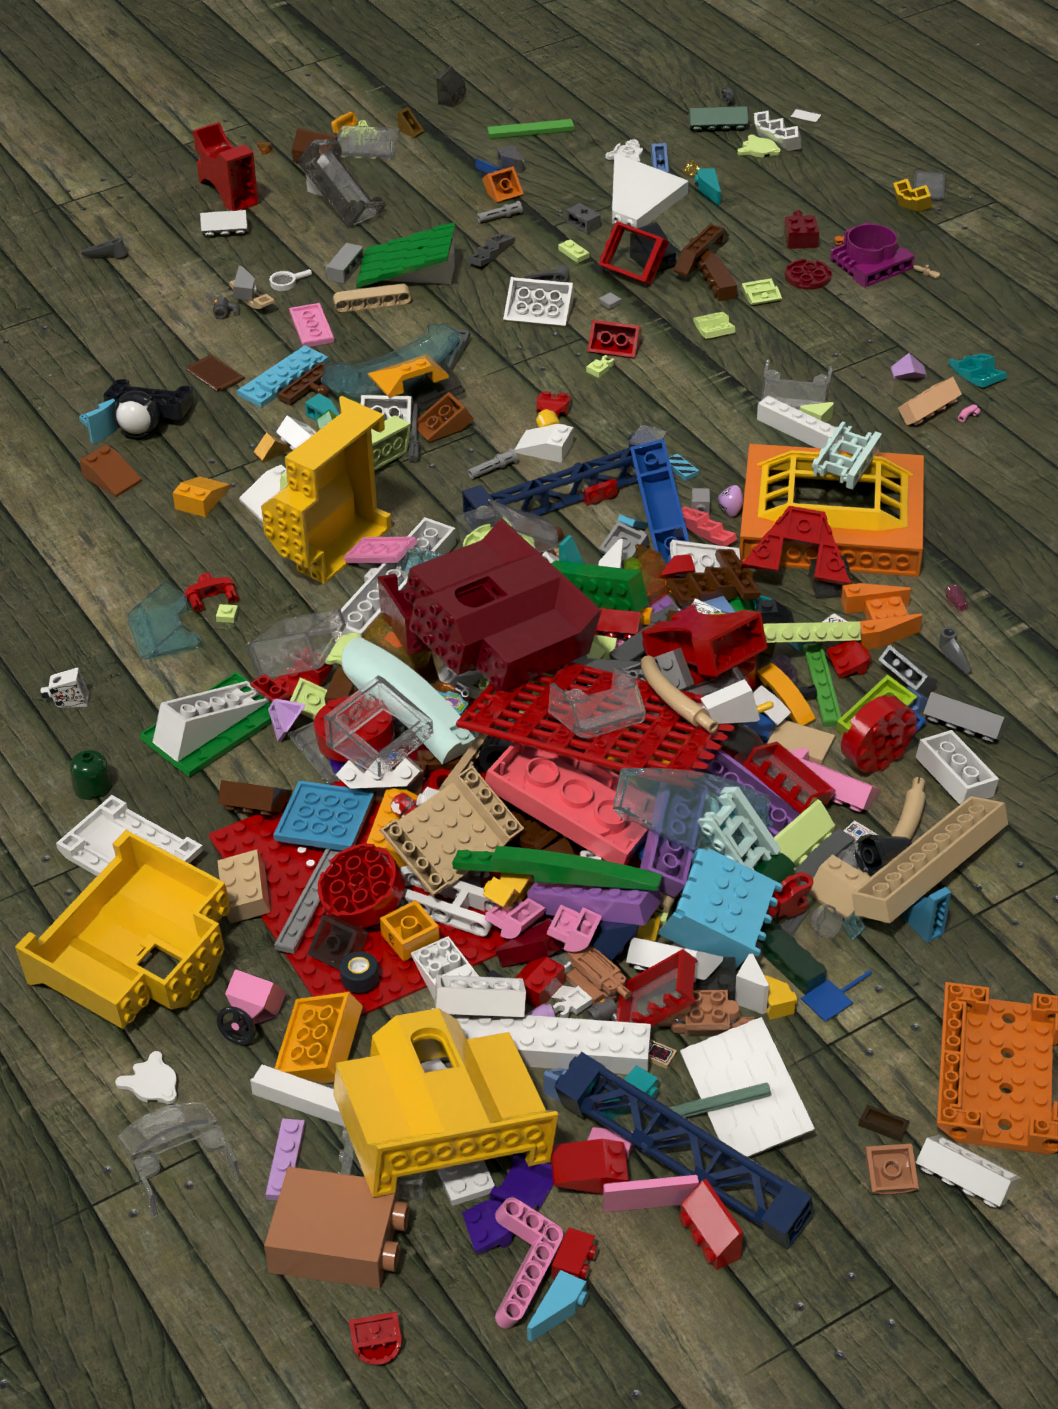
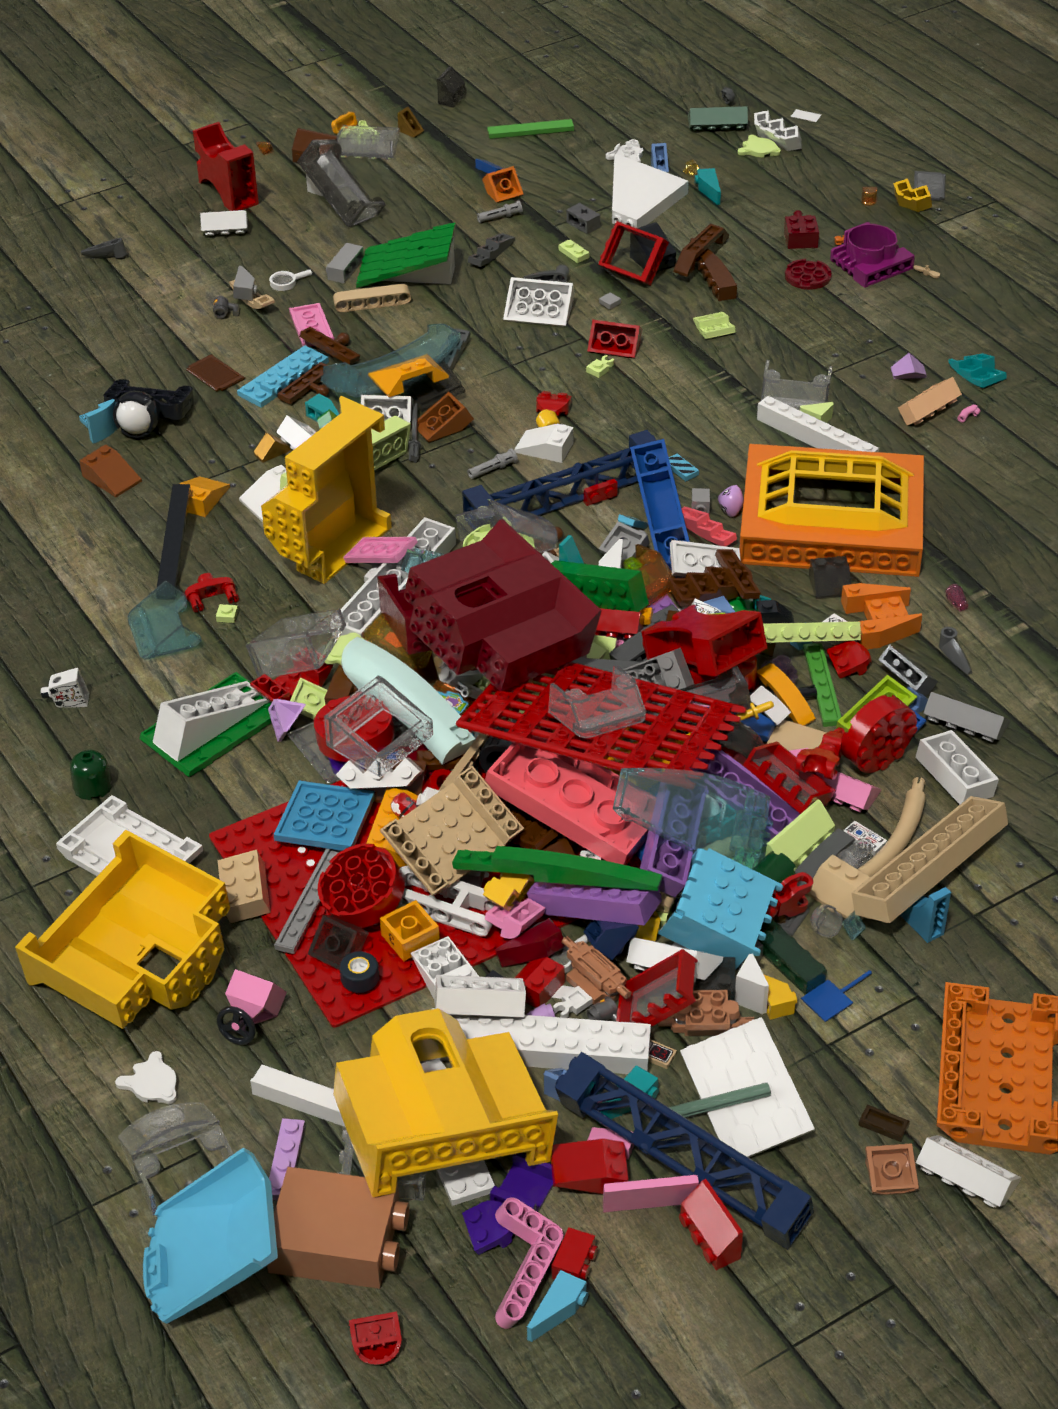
(174, 534): none -> black tile
(210, 1237): none -> medium azure windscreen
(252, 797): reddish brown slope -> none
(319, 1036): light orange slope -> none
(333, 347): none -> reddish brown plate
(510, 157): flat silver slope -> none
(574, 927): bright pink brick -> none
(647, 434): clear piece -> none
(675, 698): tan animal -> none
(678, 565): red slope -> none
(732, 704): white slope -> none
(748, 823): light aqua fence -> none
(761, 291): yellowish green slope -> none
(806, 528): red wing -> none
(824, 757): none -> red piece
(841, 464): light aqua fence -> none
(869, 195): none -> clear orange brick
(878, 850): black cone -> none

